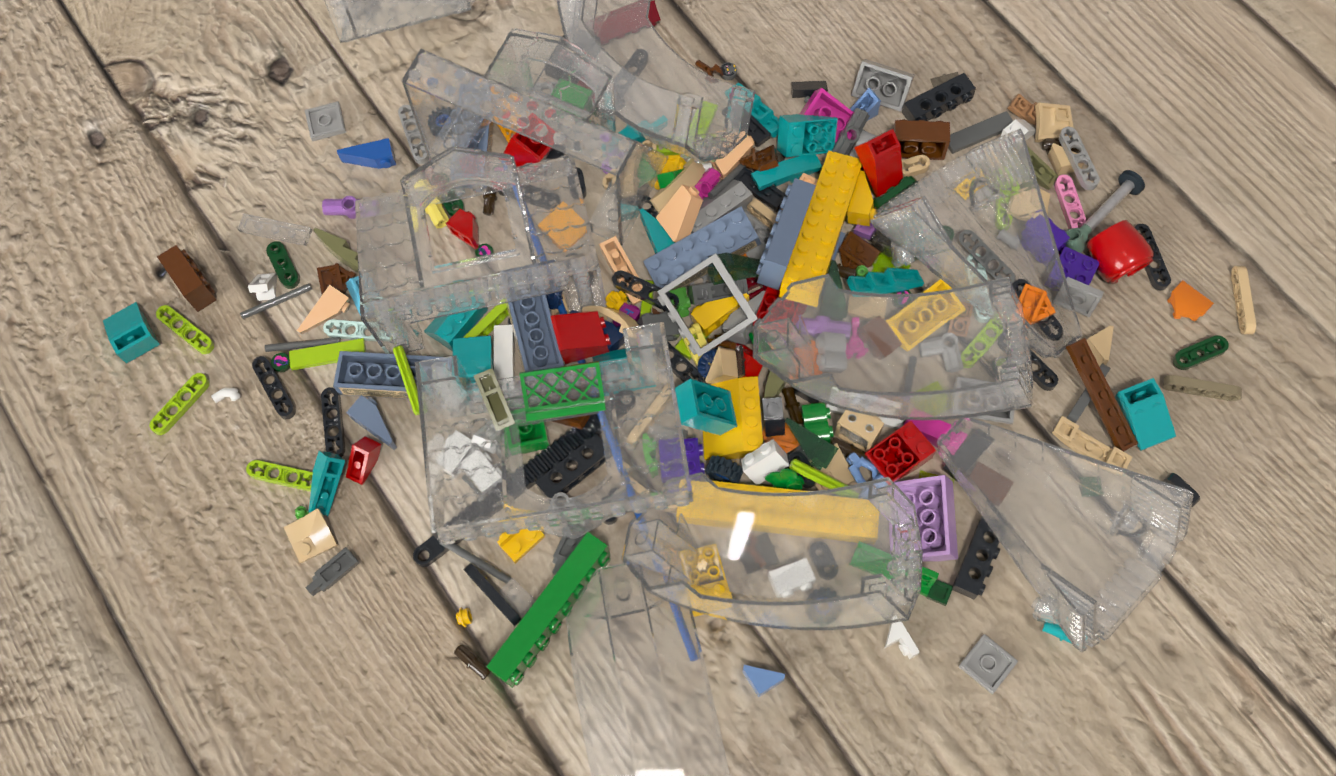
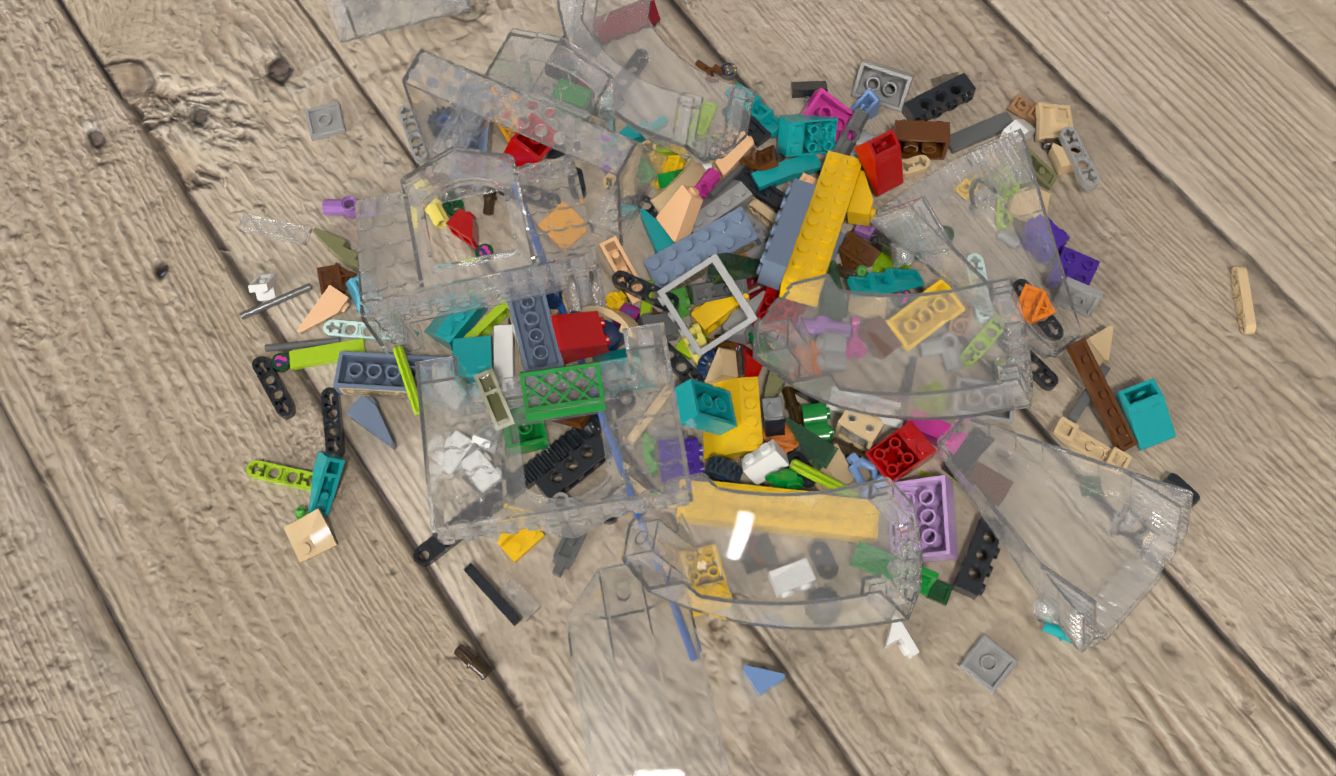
(130, 333): teal slope -> none
(176, 401): lime beam -> none
(185, 329): lime beam -> none
(187, 277): reddish brown brick -> none
(226, 392): white arm -> none
(286, 269): dark green plate -> none
(332, 571): dark grey hinge -> none
(362, 459): red slope -> none
(373, 154): blue slope -> none
(464, 616): yellow plate -> none
(478, 562): dark grey bar -> none
(548, 611): green brick -> none
(892, 192): dark green plate -> none
(989, 256): dark grey beam -> none
(1069, 207): bright pink beam -> none
(1120, 251): red piece -> none
(1130, 183): piece -> none
(1152, 272): black beam -> none
(1188, 302): orange slope -> none
(1202, 388): dark tan beam -> none
(1204, 347): dark green plate -> none

